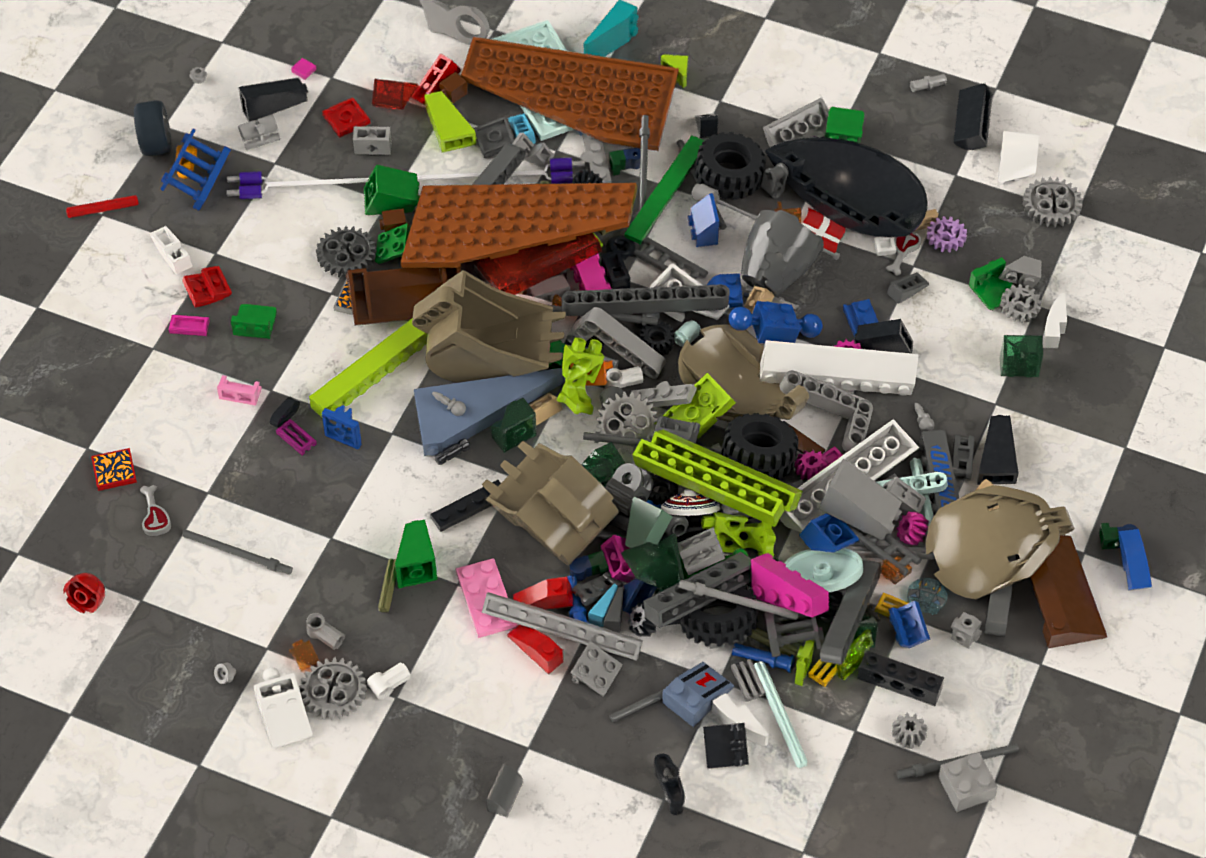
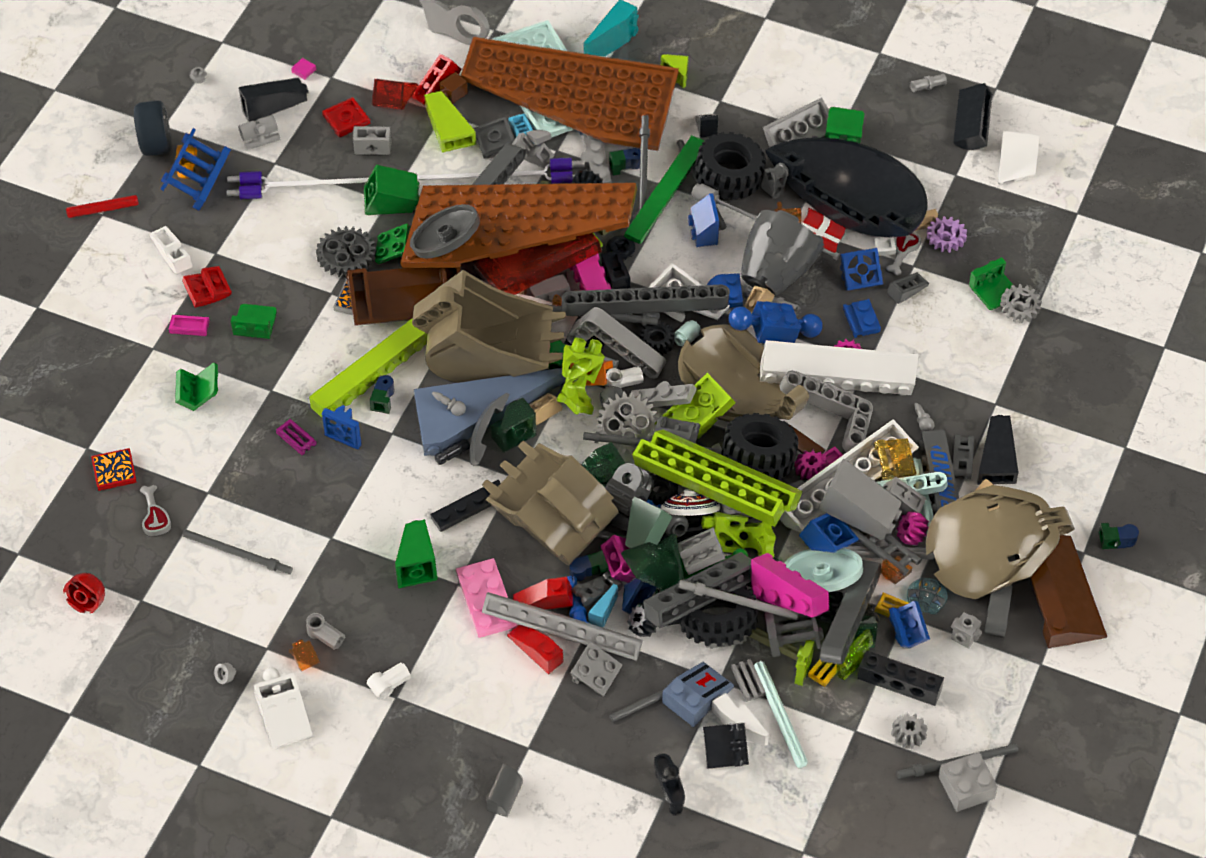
(197, 389): none -> green bracket
(238, 392): bright pink hinge -> none
(284, 412): black beam -> none
(316, 684): light grey gear -> none
(381, 395): none -> leg
(388, 587): olive axle -> none
(392, 219): reddish brown brick -> none
(445, 231): none -> dark grey dish
(476, 448): none -> dark grey slope
(539, 136): none -> light grey tile
(614, 615): dark grey slope -> none
(666, 254): dark grey bar -> none
(783, 661): blue pin -> none
(850, 284): none -> blue piece
(885, 336): black slope -> none
(900, 457): none -> clear yellow plate
(1021, 355): clear green slope -> none
(1023, 271): light grey slope -> none
(1055, 322): white slope -> none
(1065, 201): light grey gear -> none
(1134, 560): blue slope -> none

